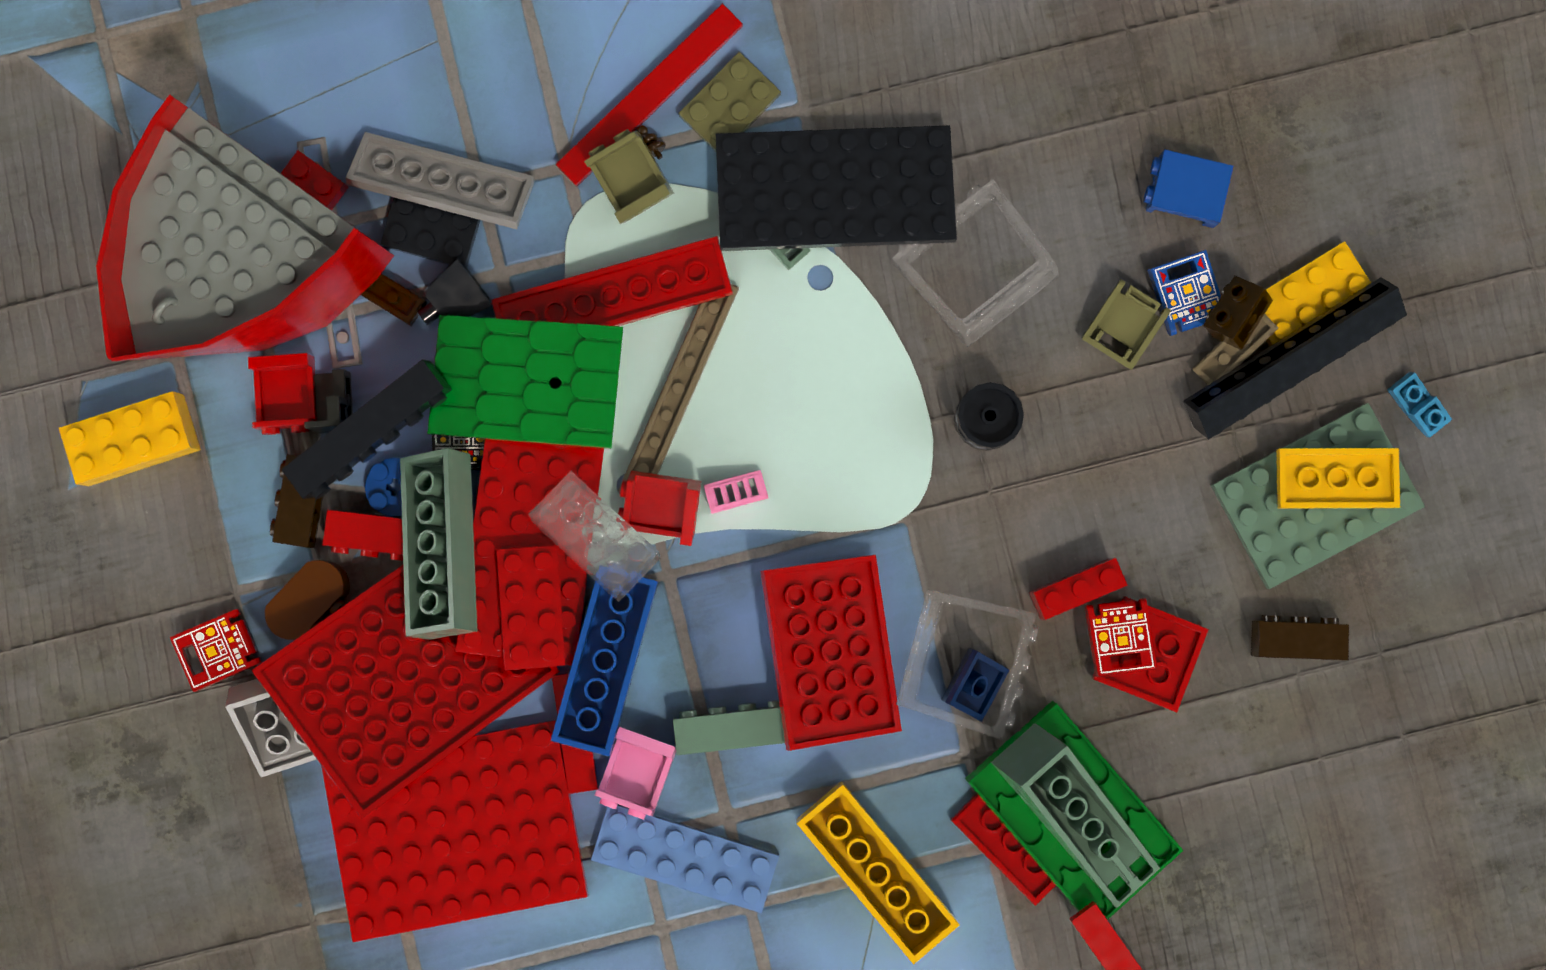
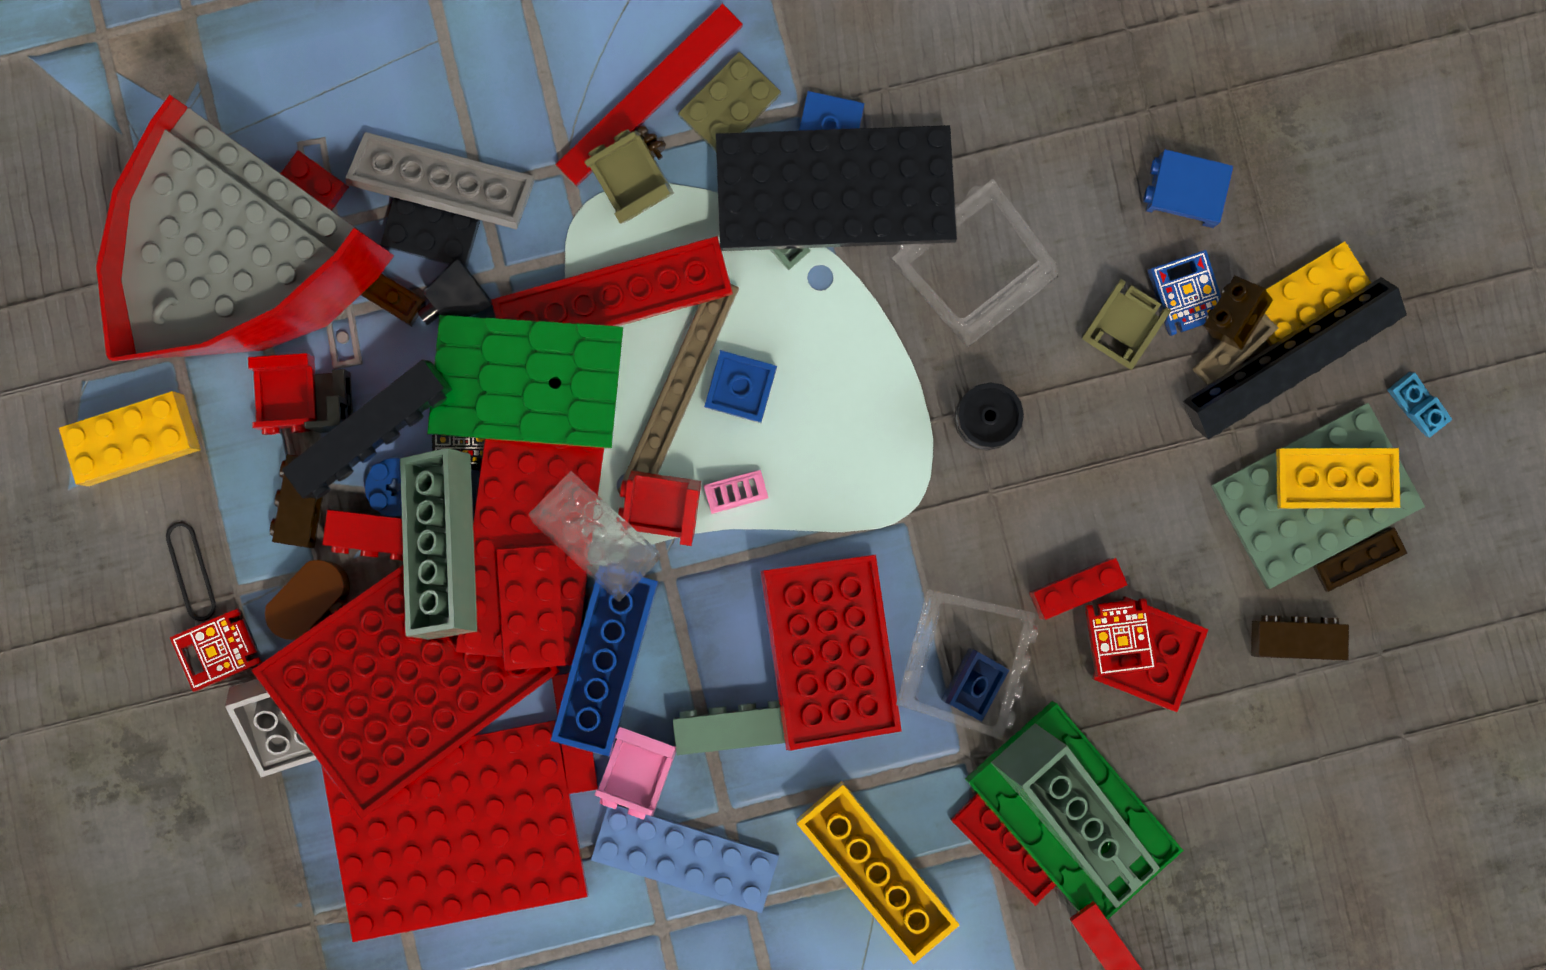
(202, 566): none -> black piece
(740, 386): none -> blue plate
(830, 112): none -> blue plate
(1360, 559): none -> dark brown tile

